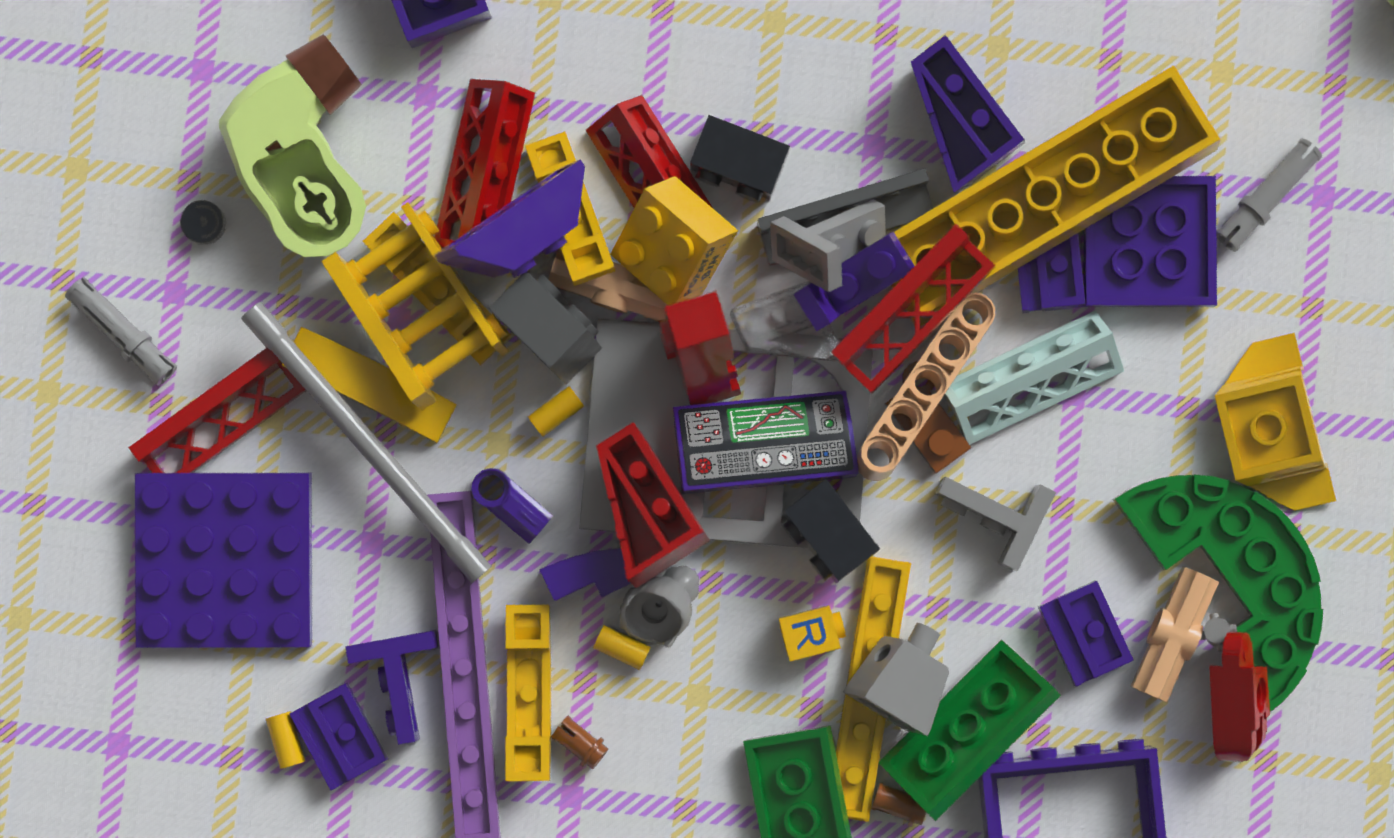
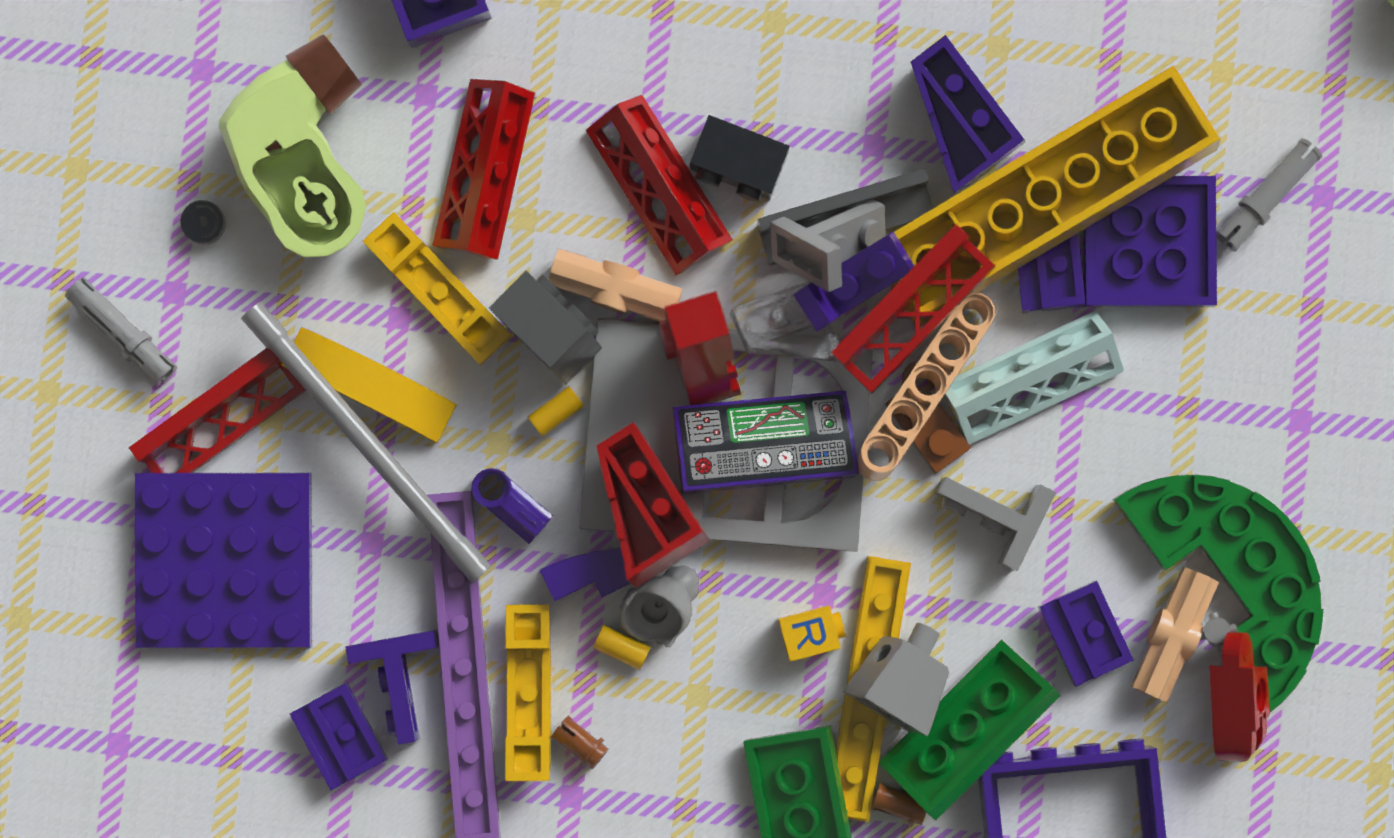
(285, 740): yellow piece -> none
(396, 343): yellow fence -> none
(521, 228): dark purple wedge -> none
(585, 246): yellow slope -> none
(673, 241): yellow brick -> none
(829, 532): black brick -> none
(1273, 427): yellow piece -> none

